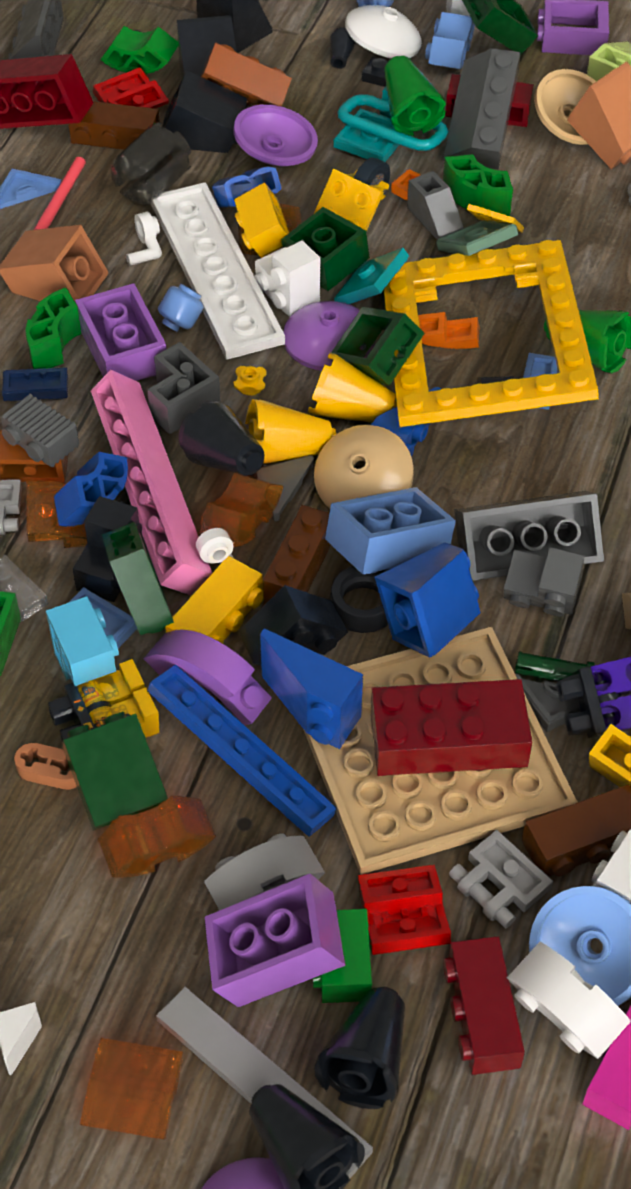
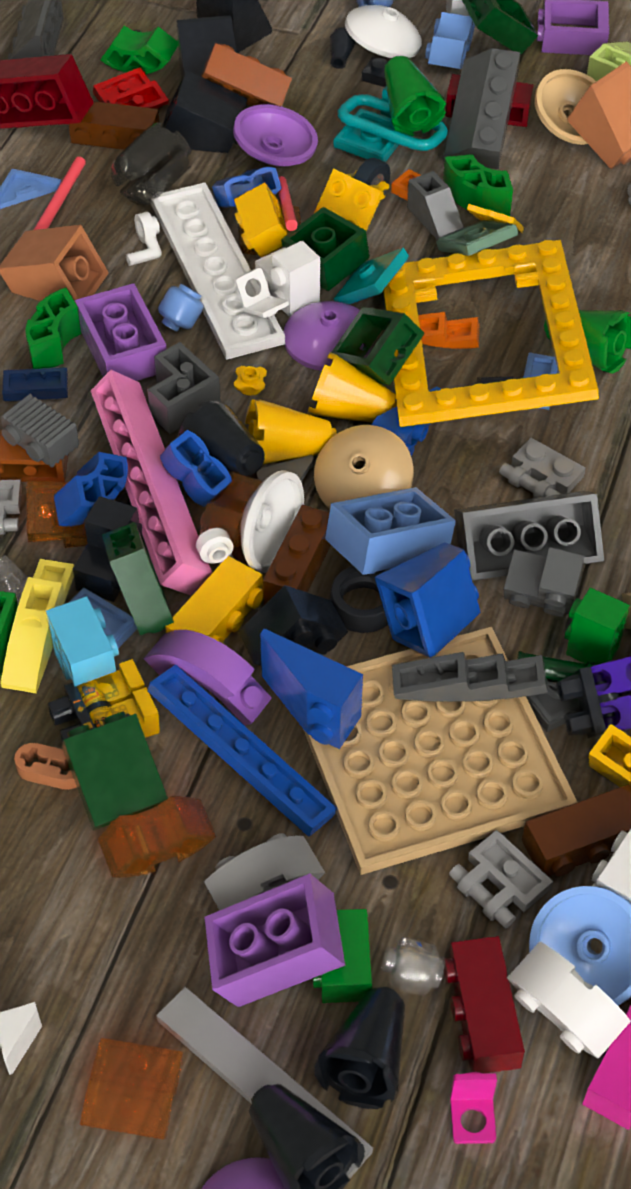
(30, 635): none -> light yellow slope
(200, 473): none -> blue brick
(262, 303): none -> white bracket
(269, 518): none -> white dish
(286, 206): none -> coral bar
(404, 909): red slope -> none
(413, 966): none -> clear head
(450, 727): dark red brick -> none
(476, 1093): none -> dark pink bracket
(477, 679): none -> dark grey slope
(550, 468): none -> light grey plate
(596, 627): none -> green brick

